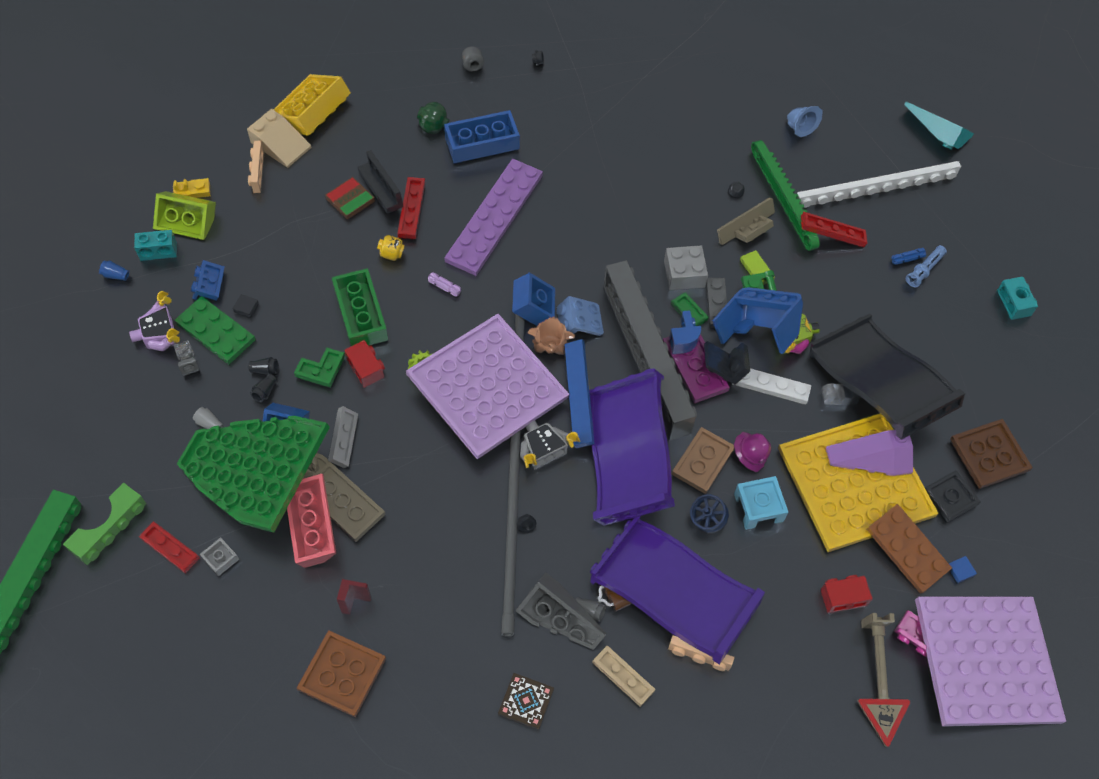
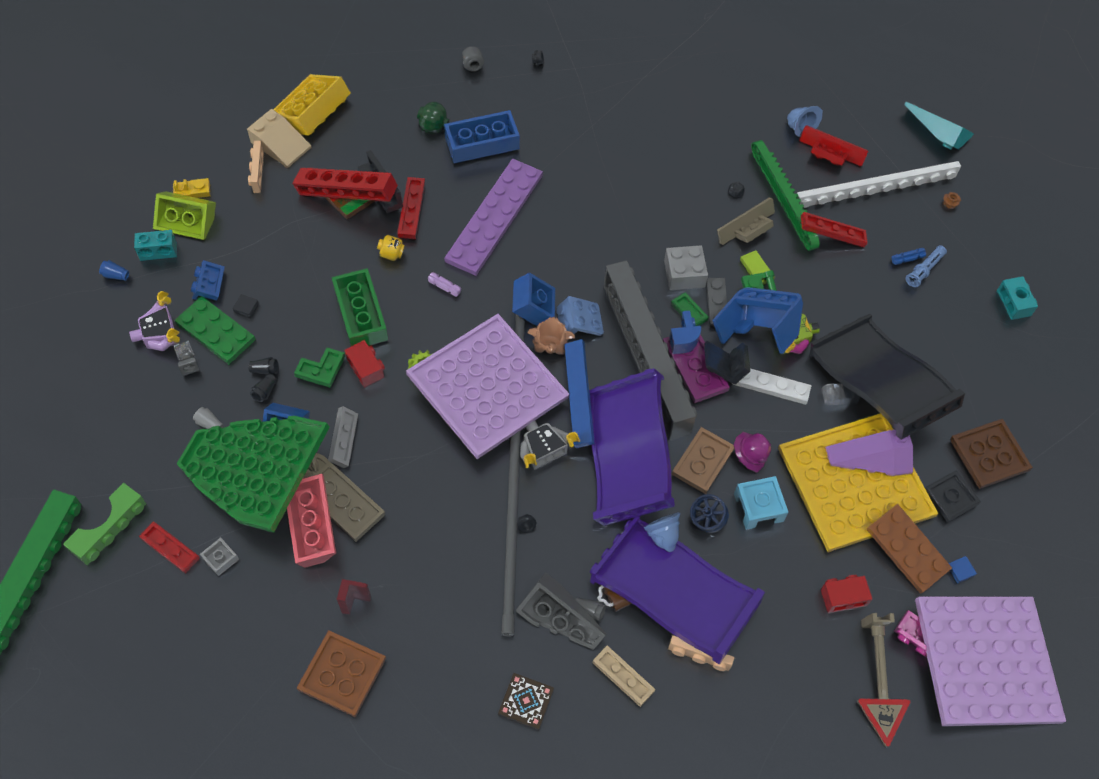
(345, 184): none -> red brick
(665, 531): none -> medium blue piece
(832, 148): none -> red bracket
(951, 200): none -> dark orange plate

